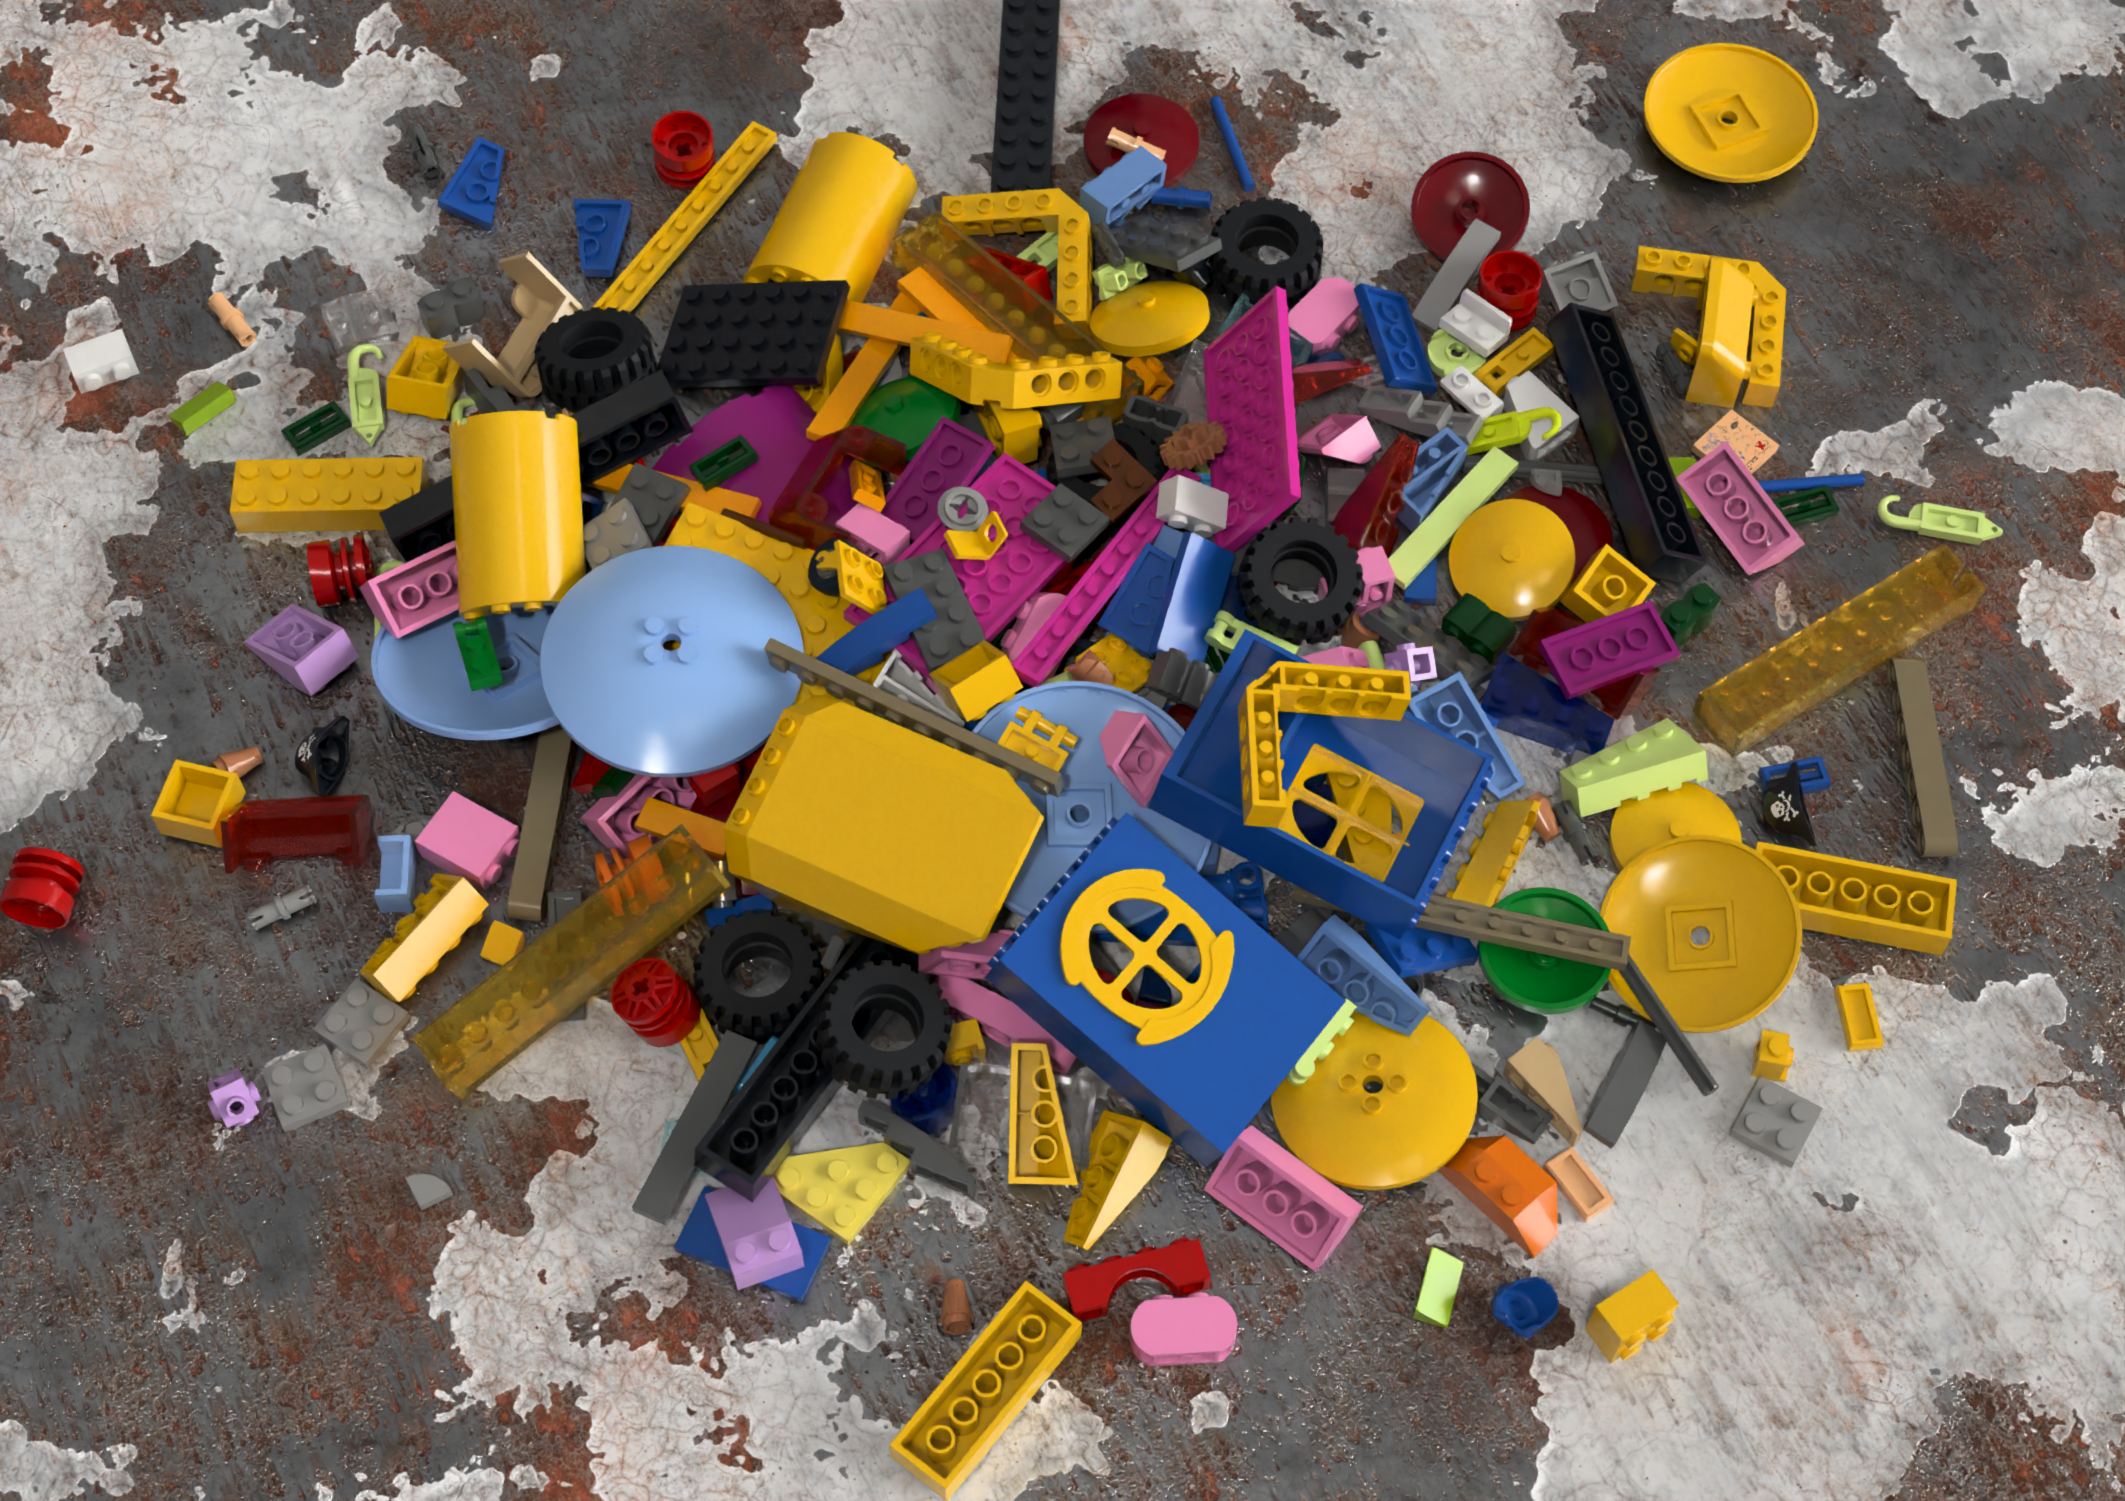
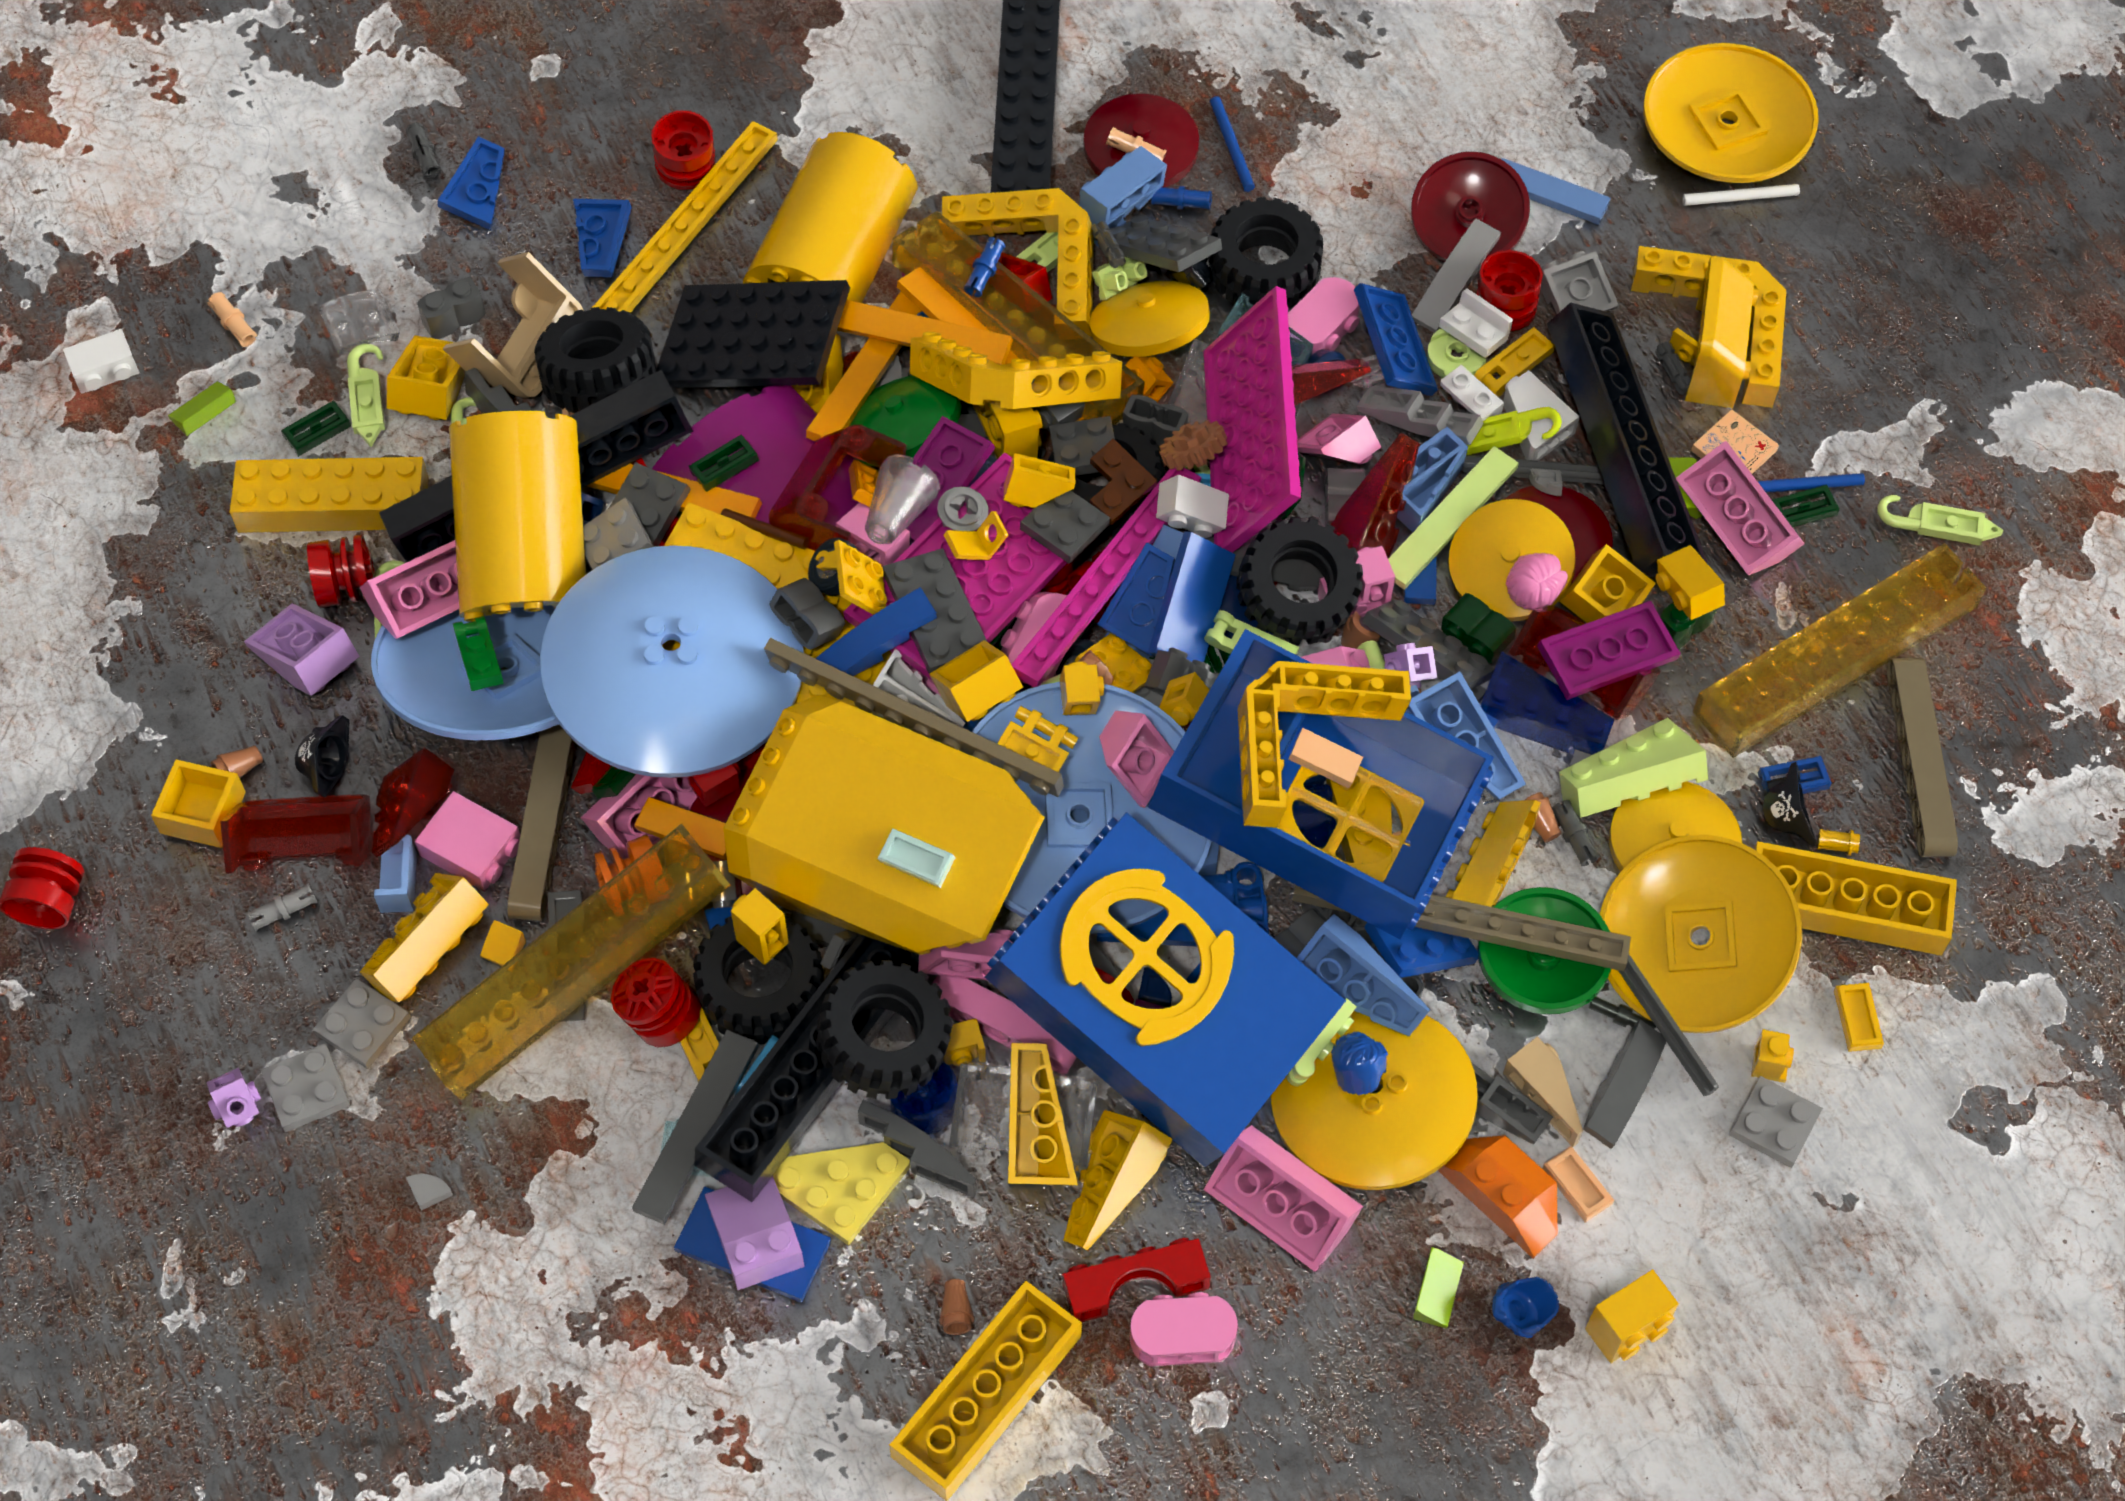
(408, 796): none -> clear red wedge
(759, 926): none -> yellow brick
(807, 613): none -> dark grey brick
(899, 497): none -> clear cone
(916, 858): none -> light aqua tile
(984, 267): none -> blue pin
(1036, 481): none -> yellow slope
(1080, 689): none -> yellow brick
(1185, 703): none -> yellow brick
(1325, 758): none -> light nougat tile
(1358, 1063): none -> blue hair
(1536, 580): none -> bright pink hair
(1562, 194): none -> medium blue tile
(1690, 582): none -> yellow brick
(1741, 194): none -> white piece
(1838, 841): none -> yellow pin

